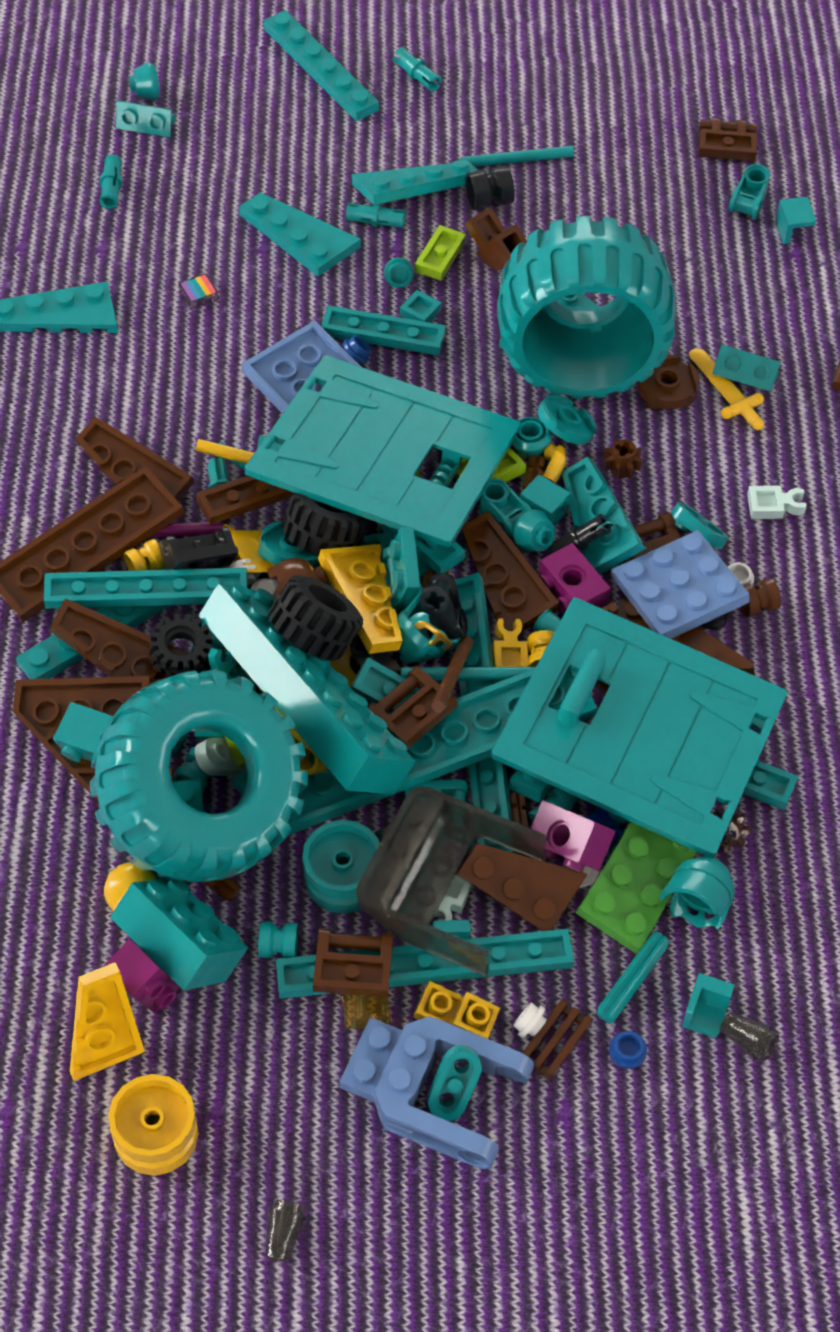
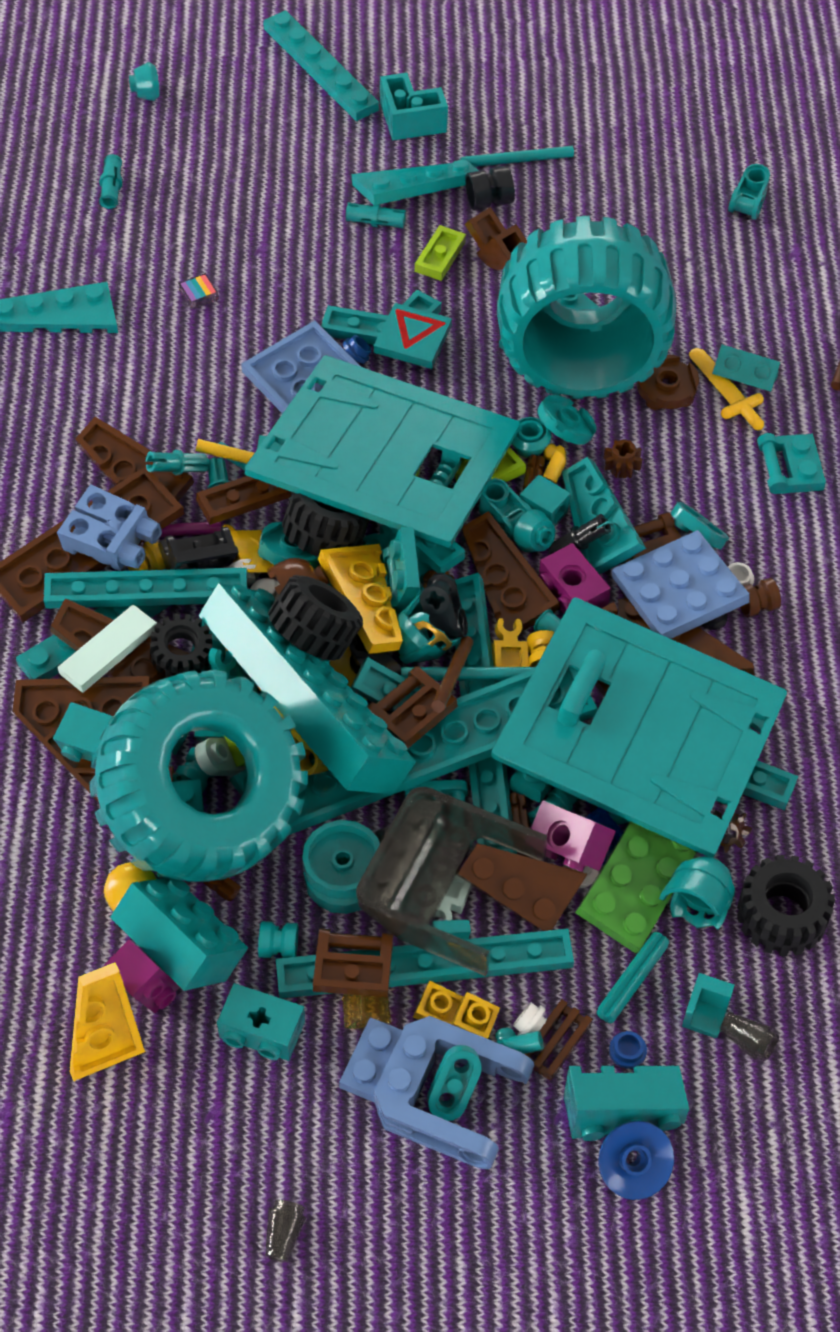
(107, 648): none -> light aqua tile
(108, 529): none -> medium blue hips
(144, 118): teal hinge -> none
(153, 1124): yellow wheel -> none
(177, 462): none -> teal axle
(249, 1008): none -> teal brick
(299, 234): teal wing -> none
(398, 272): teal plate -> none
(411, 111): none -> teal brick
(413, 335): none -> teal tile
(417, 69): teal pin -> none
(523, 1043): none -> teal arm
(607, 1099): none -> teal wedge
(649, 1170): none -> blue dish
(728, 139): reddish brown plate -> none
(771, 503): light aqua plate -> none
(793, 214): teal panel -> none
(796, 882): none -> black tyre
(800, 460): none -> teal plate

